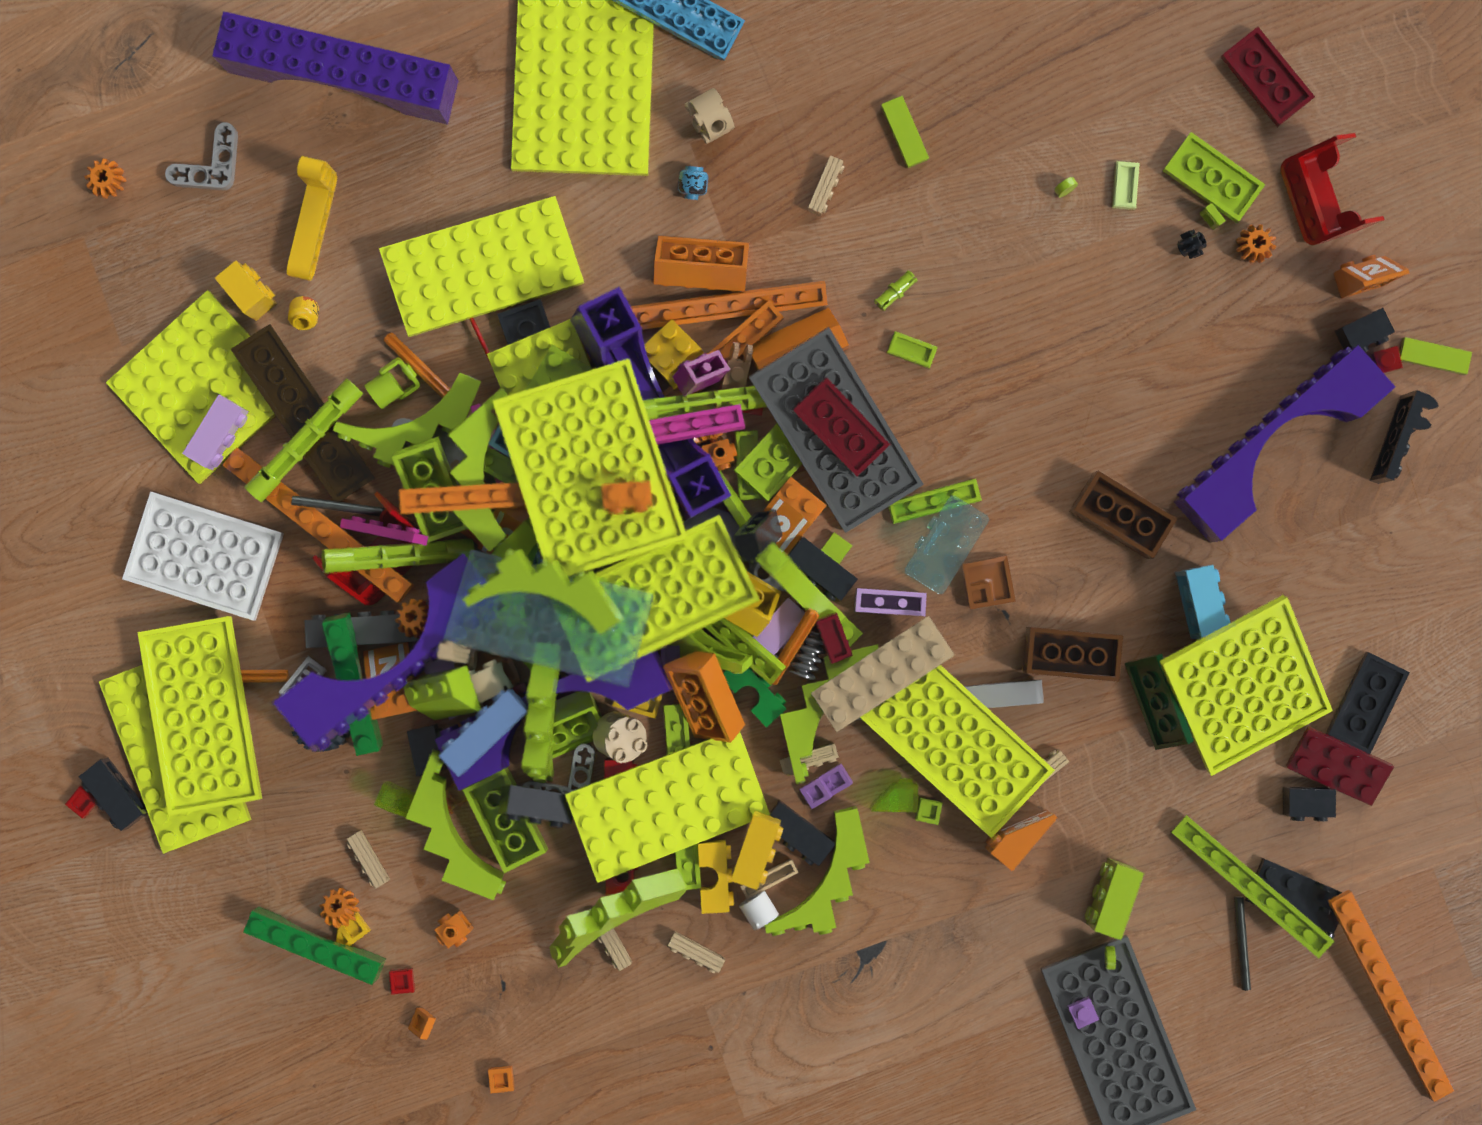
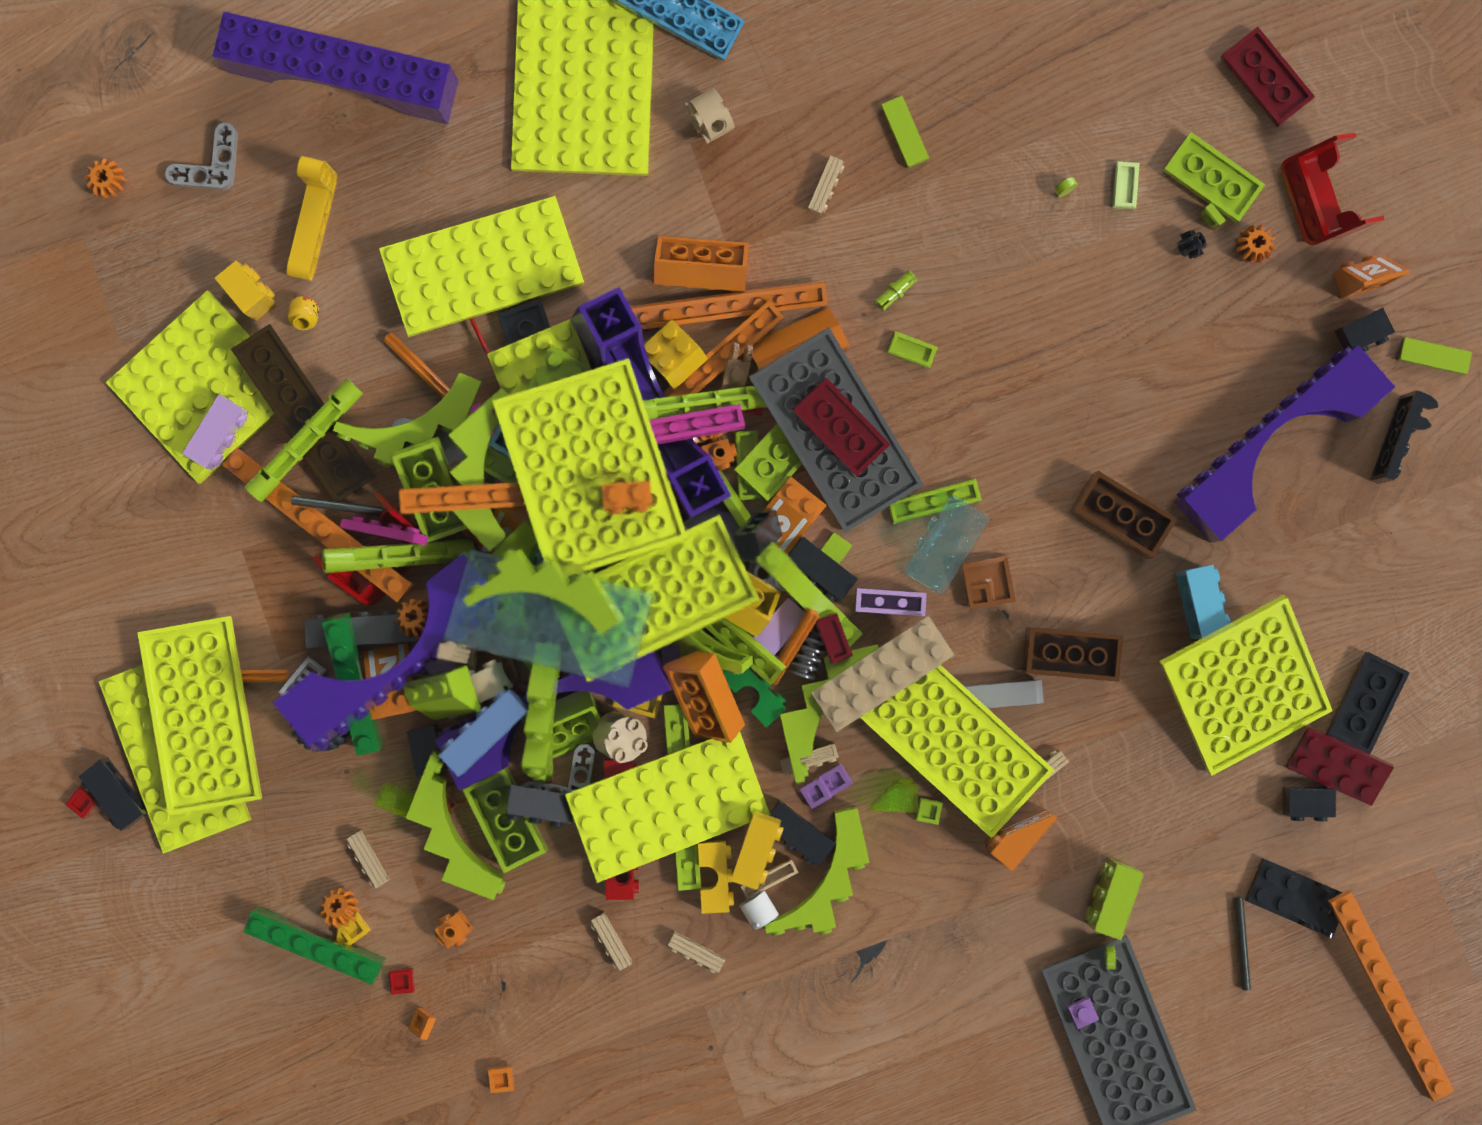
(203, 556): white plate -> none
(386, 389): lime piece -> none
(610, 911): lime arch -> none
(693, 182): dark azure head -> none
(700, 372): magenta brick -> none
(1158, 703): dark green plate -> none
(1252, 886): lime plate -> none
(1388, 359): red plate -> none

